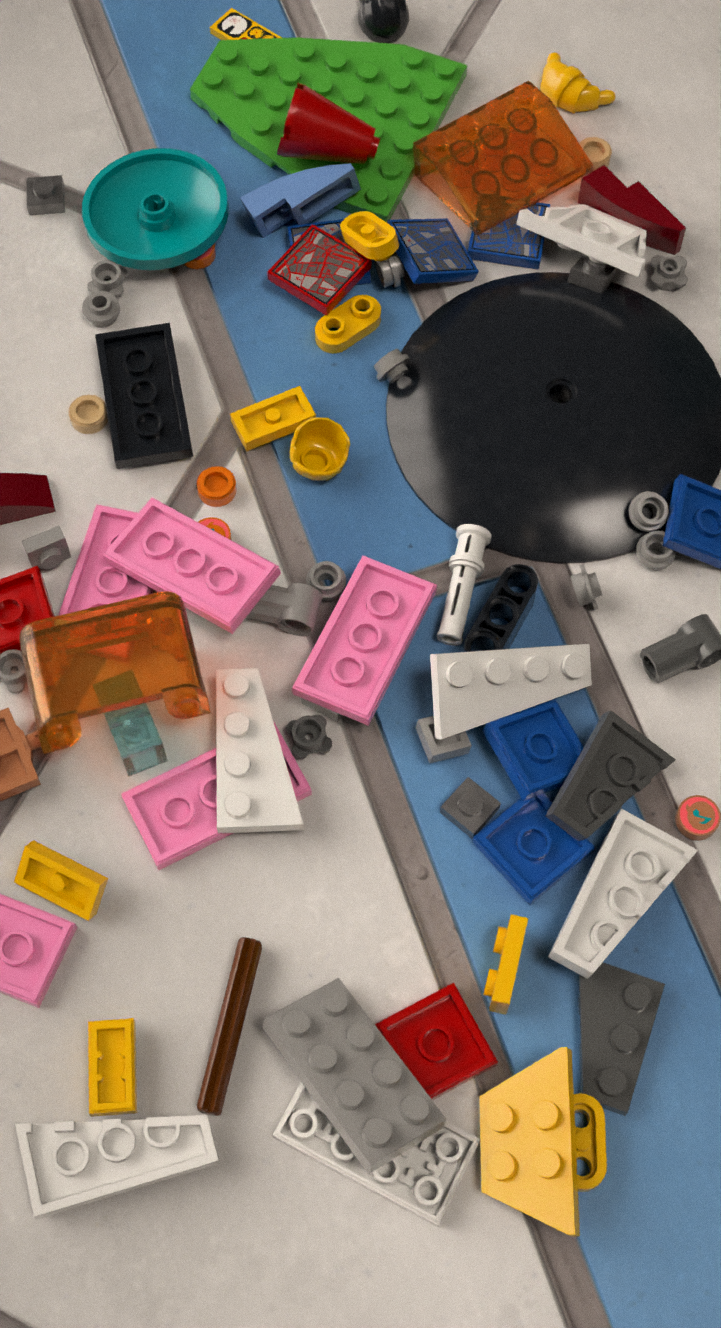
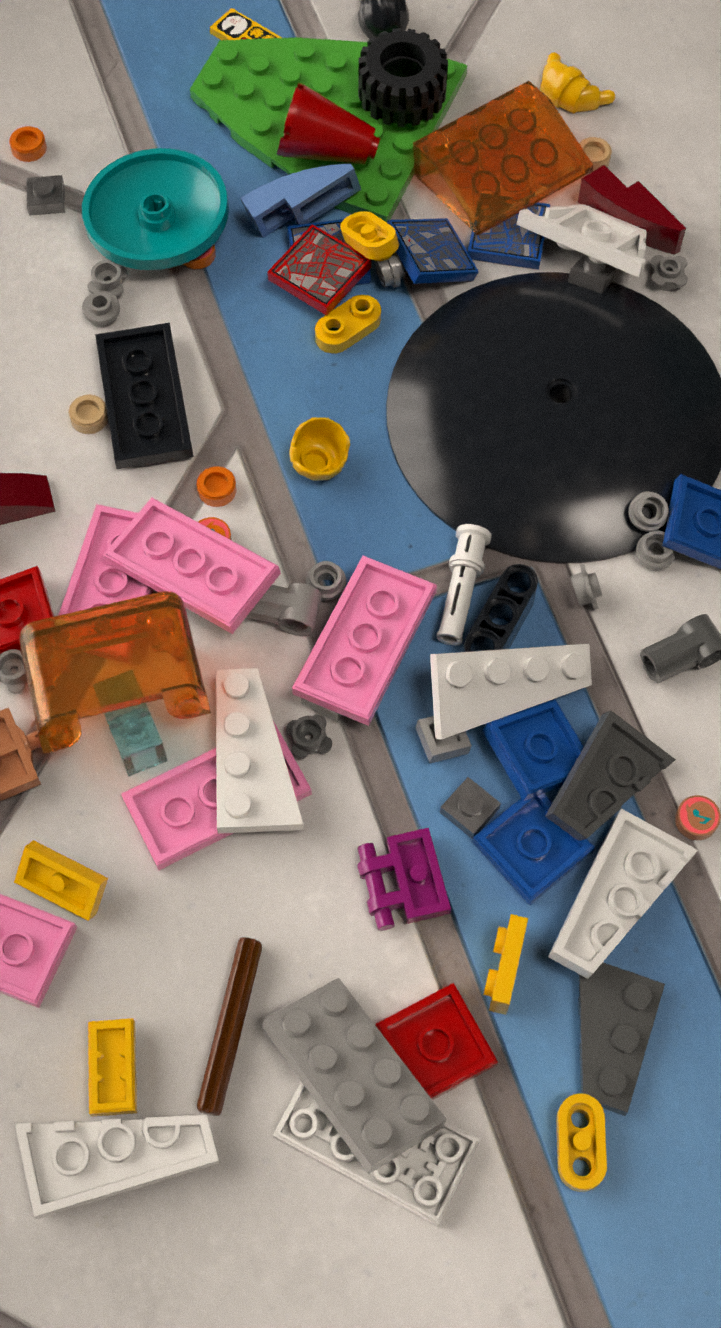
(28, 144): none -> orange tile
(47, 548): light grey plate -> none
(271, 418): yellow plate -> none
(392, 366): light grey plate -> none
(402, 77): none -> black tyre
(417, 877): none -> magenta plate
(532, 1142): yellow wing -> none

